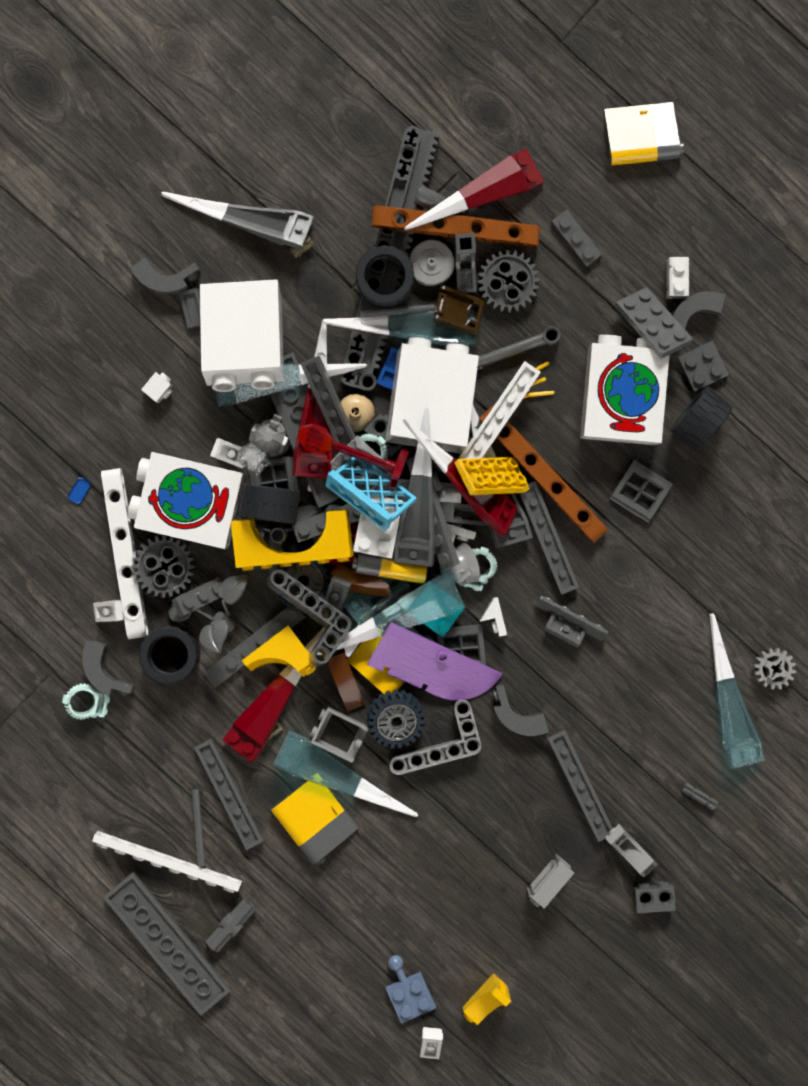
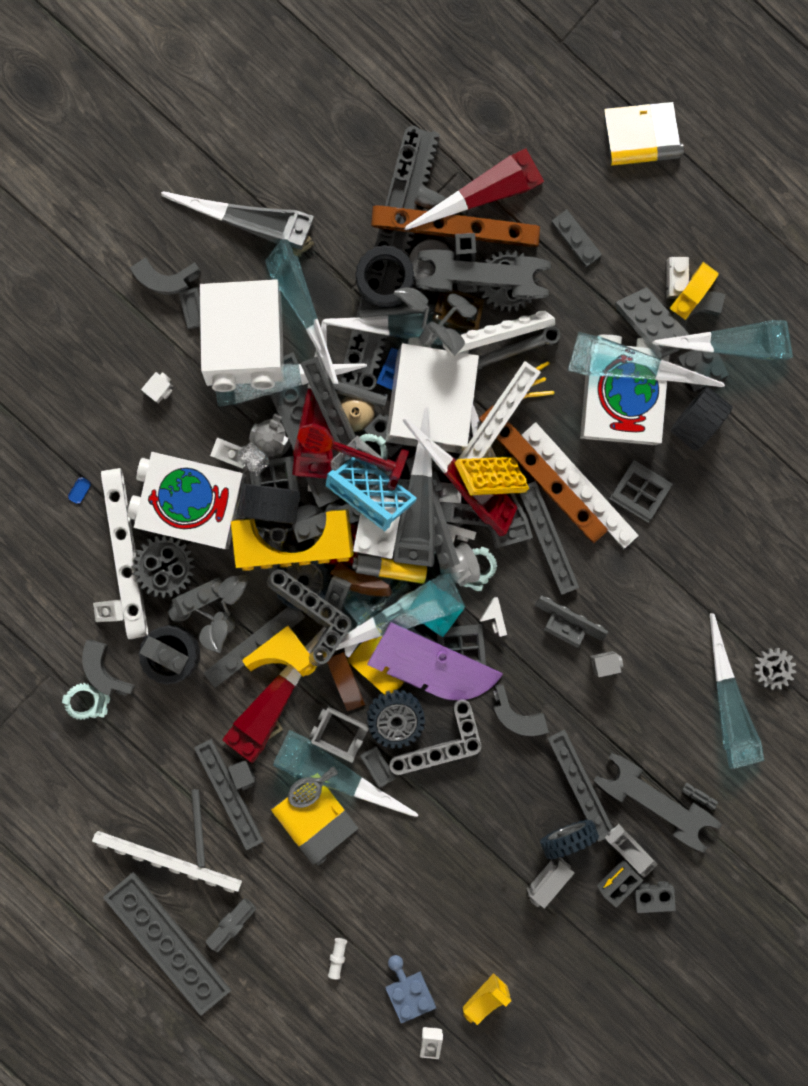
(164, 655): none -> dark grey brick
(242, 774): none -> dark grey brick
(287, 270): none -> clear light blue plate
(318, 782): none -> dark grey piece
(337, 958): none -> white pin
(361, 394): none -> dark grey pin
(377, 766): none -> dark grey tile
(431, 331): none -> dark grey plant
(483, 274): none -> dark grey piece
(506, 330): none -> white plate
(569, 839): none -> black wheel
(580, 485): none -> white plate
(606, 663): none -> light grey brick
(608, 358): none -> clear light blue plate
(619, 883): none -> dark grey brick
(687, 821): none -> dark grey piece
(694, 290): none -> yellow arch
(759, 340): none -> clear light blue plate

